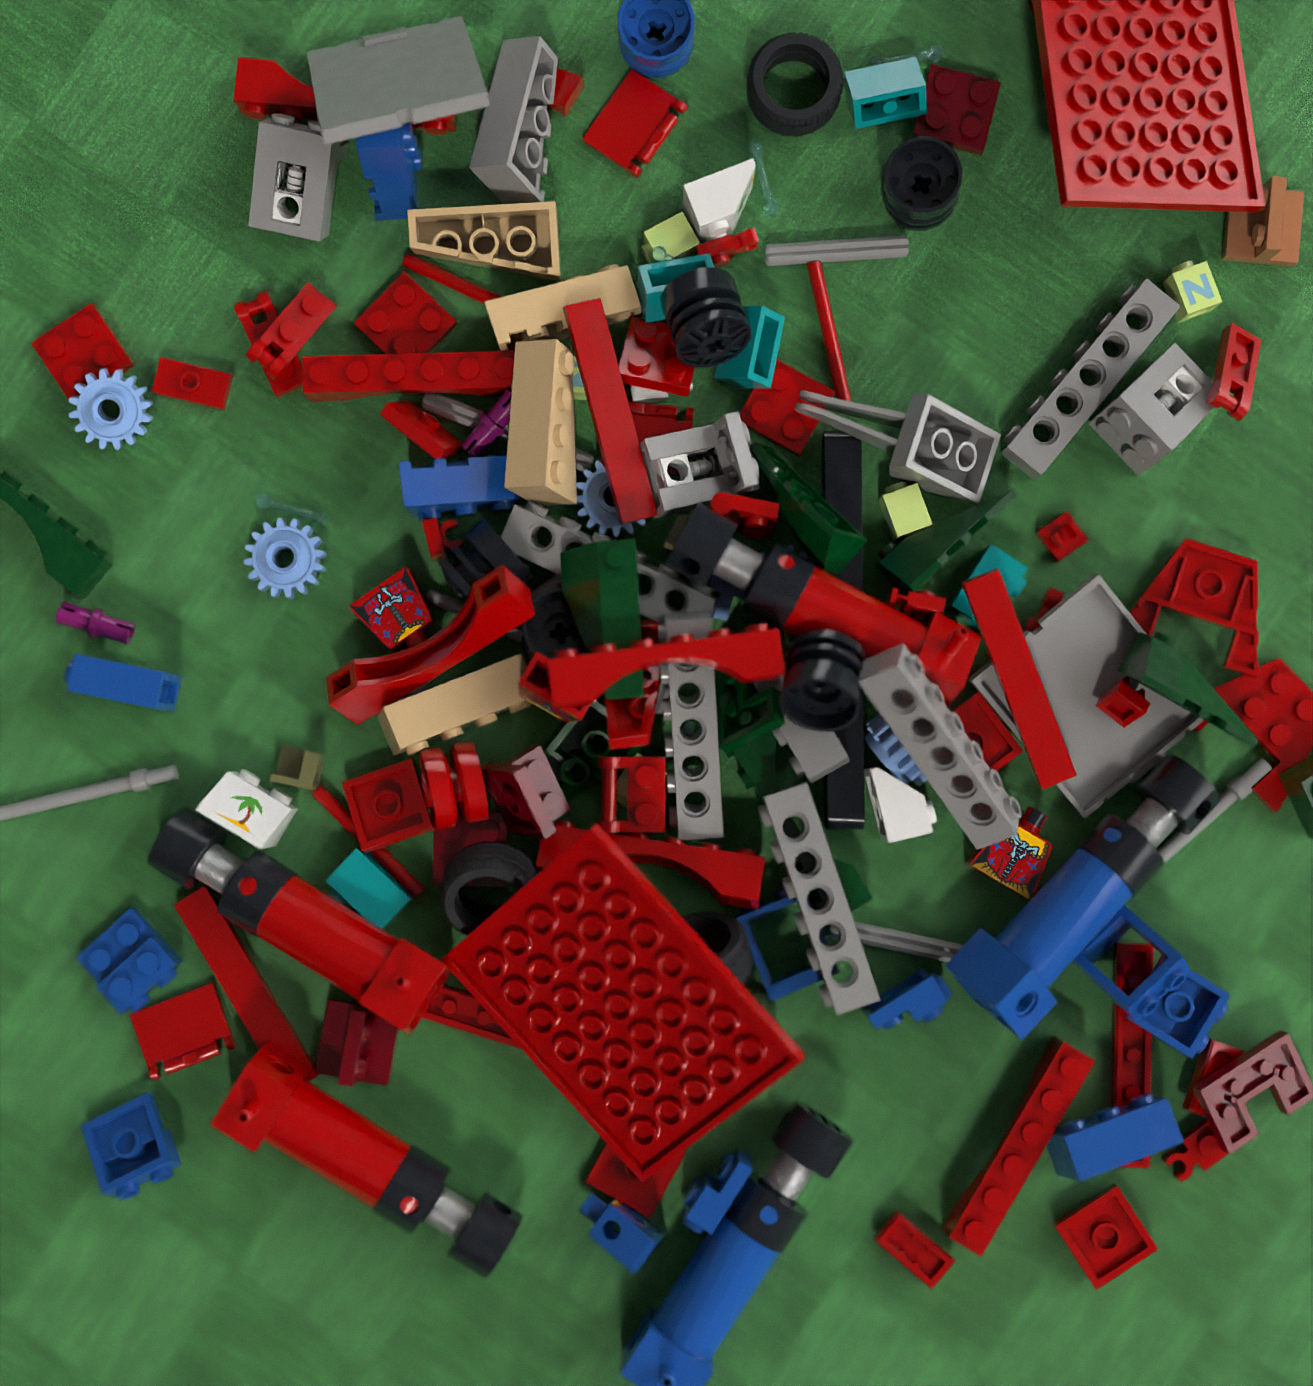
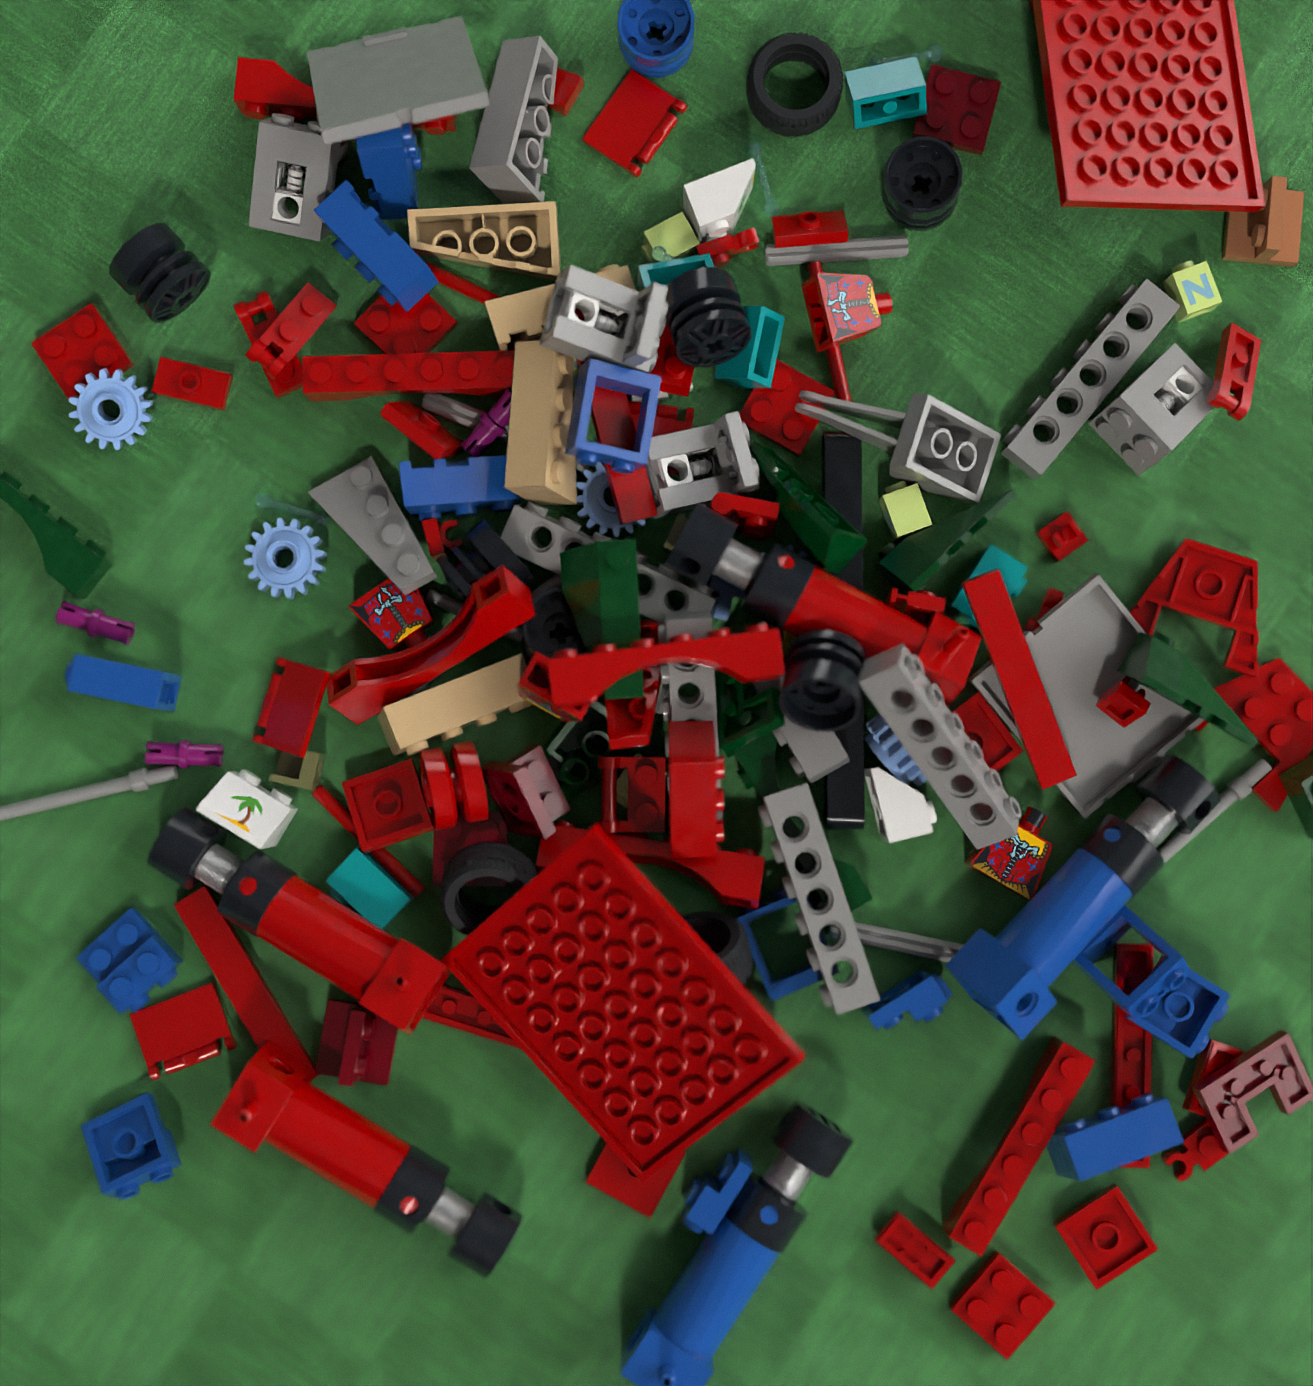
(159, 272): none -> black wheel
(184, 754): none -> magenta pin
(291, 707): none -> red piece
(372, 518): none -> light grey wing
(375, 248): none -> blue wedge
(619, 379): none -> blue window
(636, 1237): blue torso -> none
(637, 316): none -> light grey brick
(694, 789): none -> red wedge
(809, 229): none -> red plate
(843, 308): none -> torso
(1002, 1305): none -> red plate

